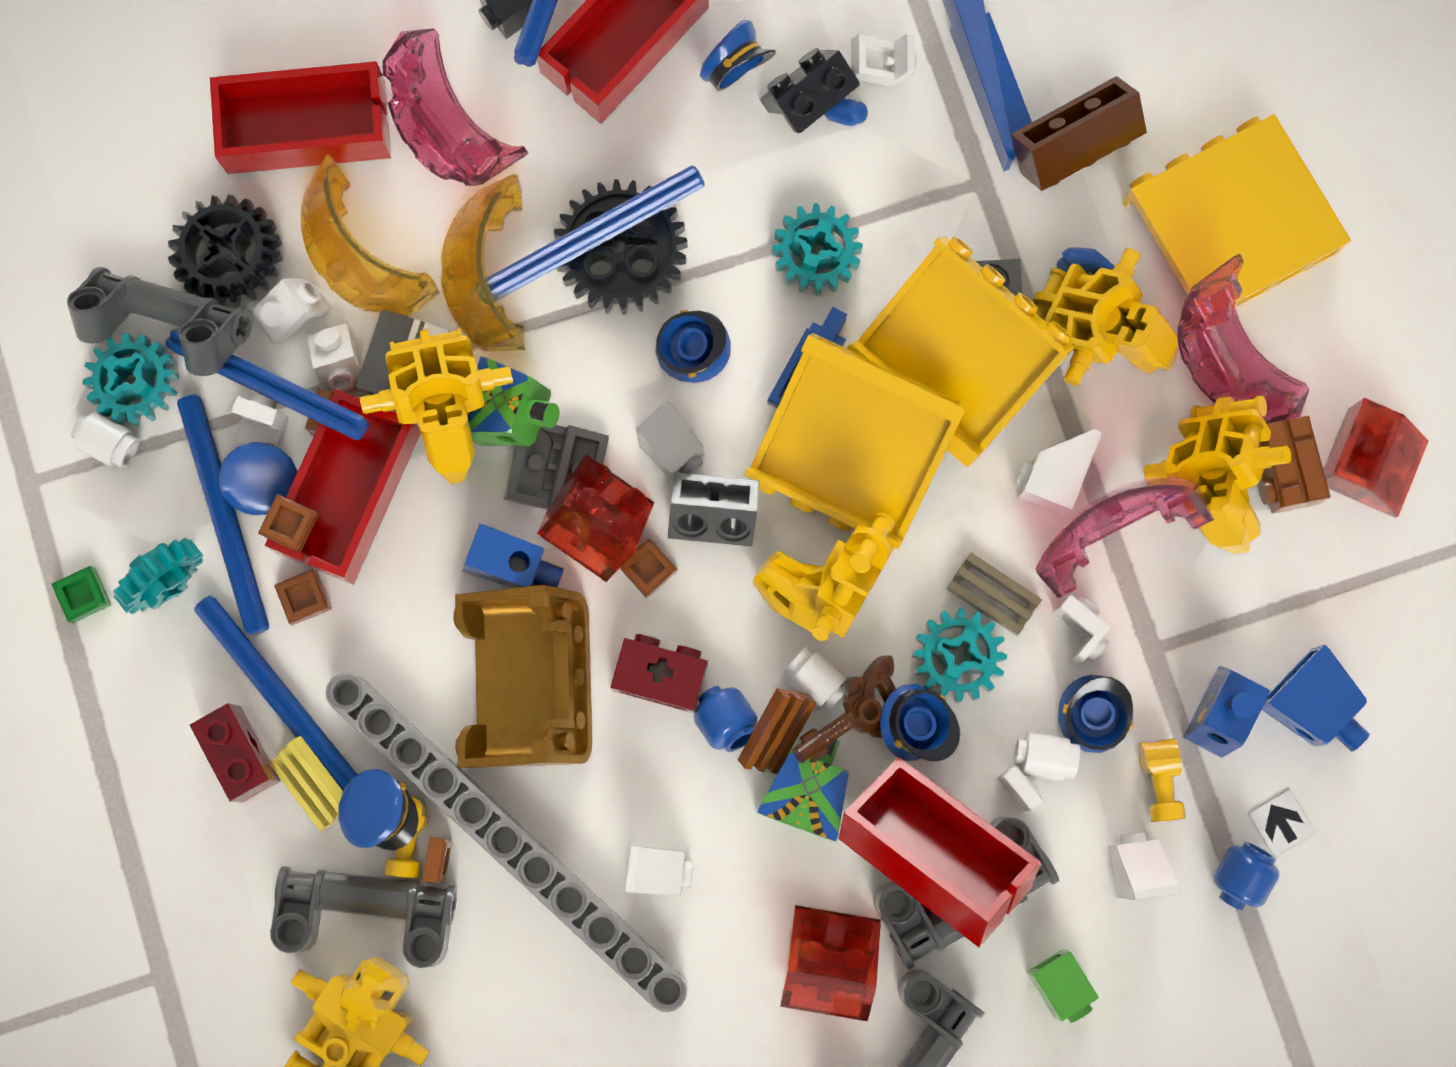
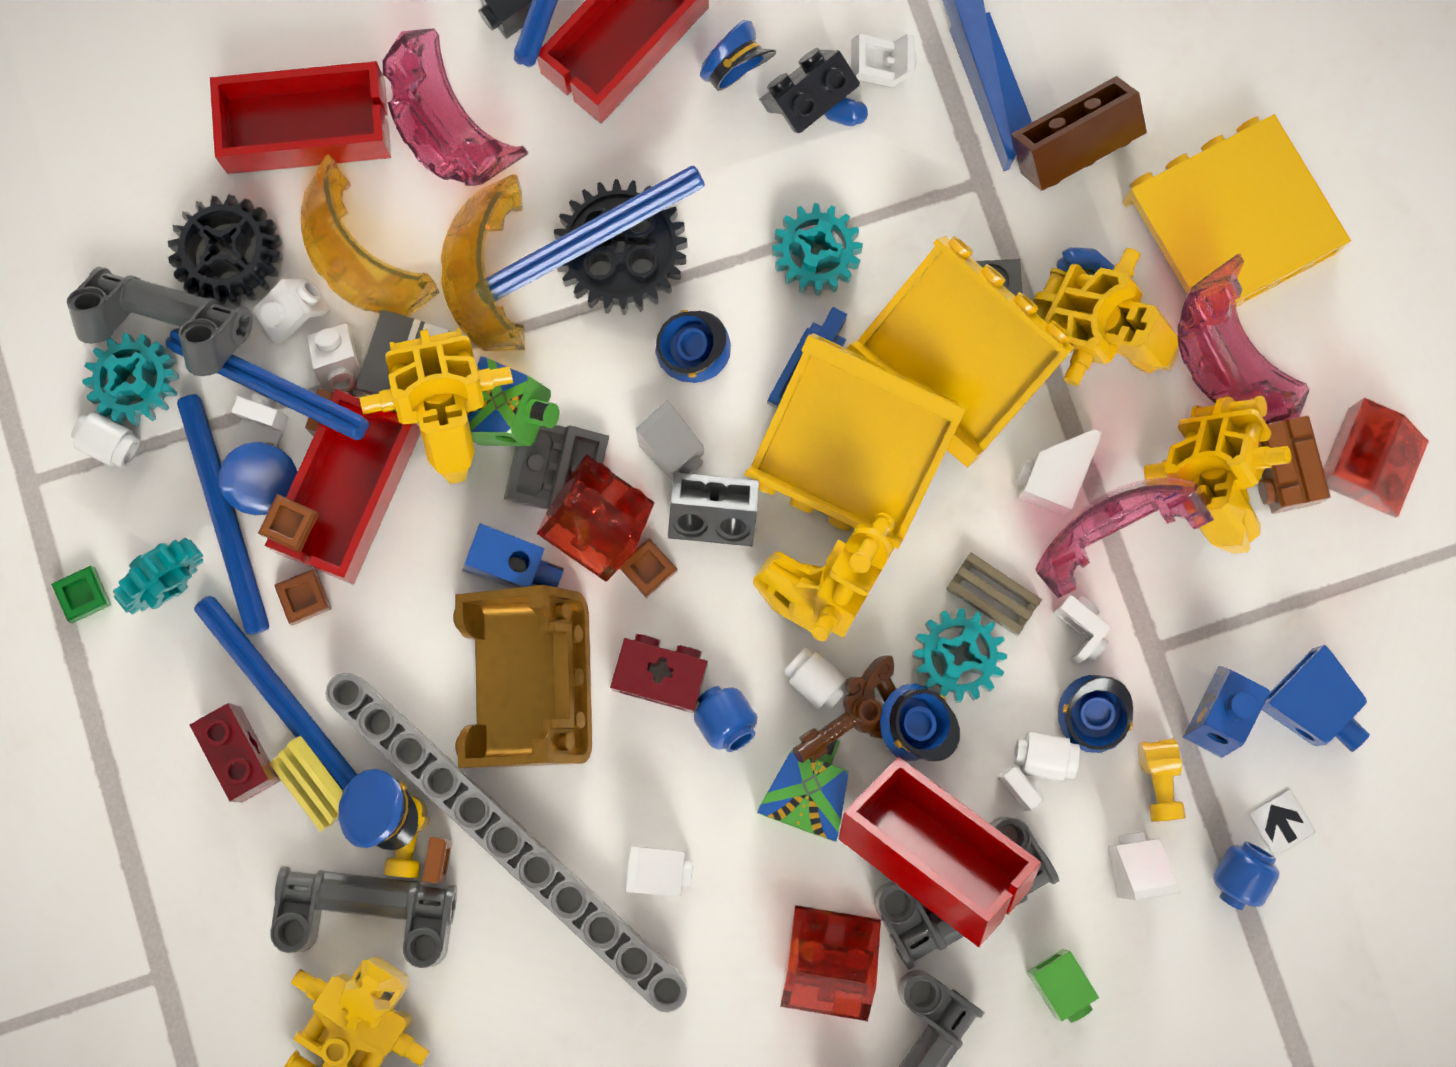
(782, 732): dark orange tile -> none

